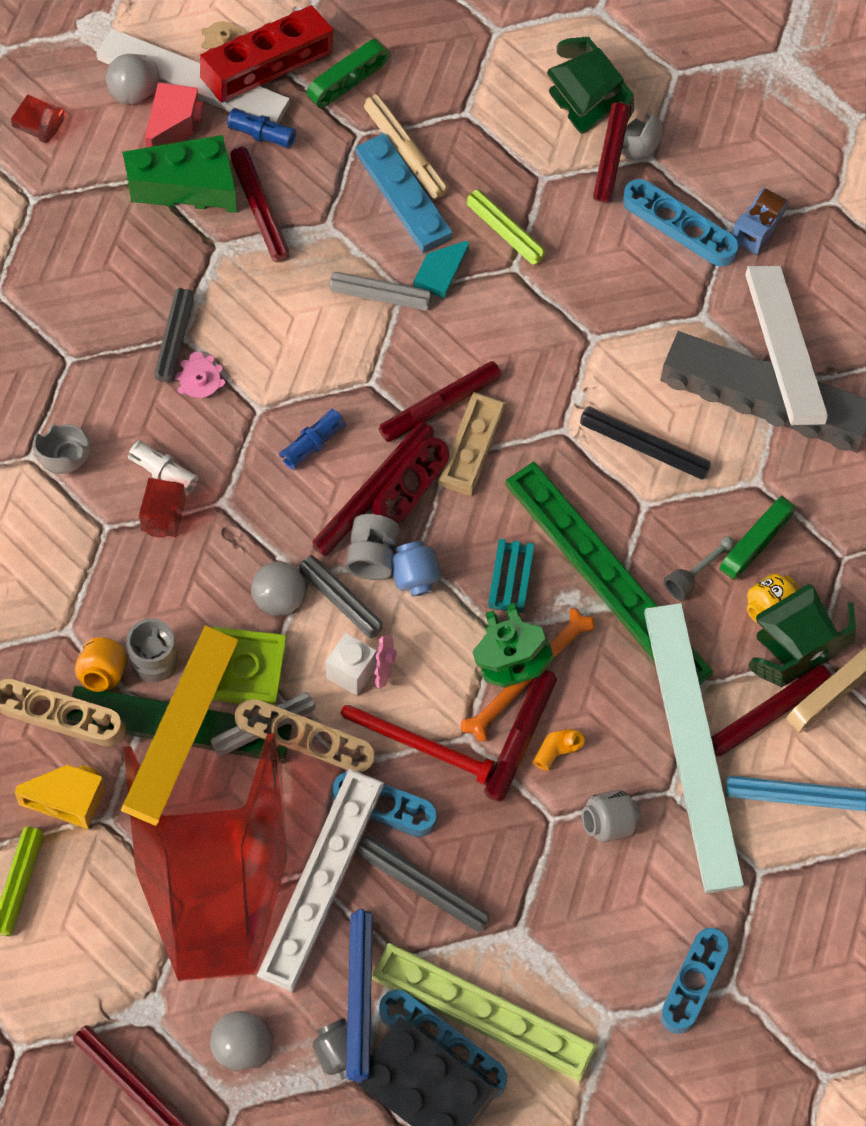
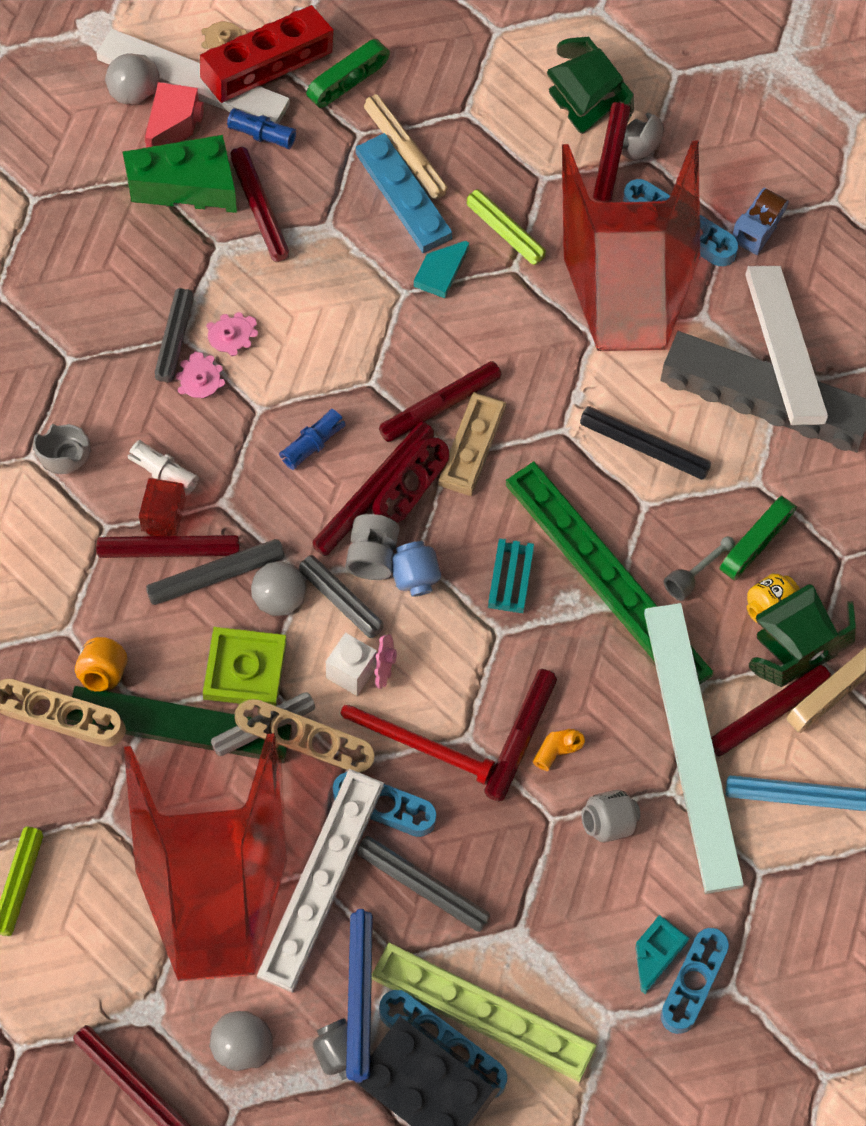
(38, 118): clear red tile -> none
(64, 794): yellow slope -> none
(152, 650): light grey wheel -> none
(167, 546): none -> dark red axle
(179, 726): yellow tile -> none
(215, 571): none -> dark grey axle
(231, 333): none -> bright pink piece
(380, 290): light grey axle -> none
(478, 724): orange piece -> none
(512, 647): green hinge -> none
(632, 258): none -> clear red windscreen
(657, 950): none -> teal tile

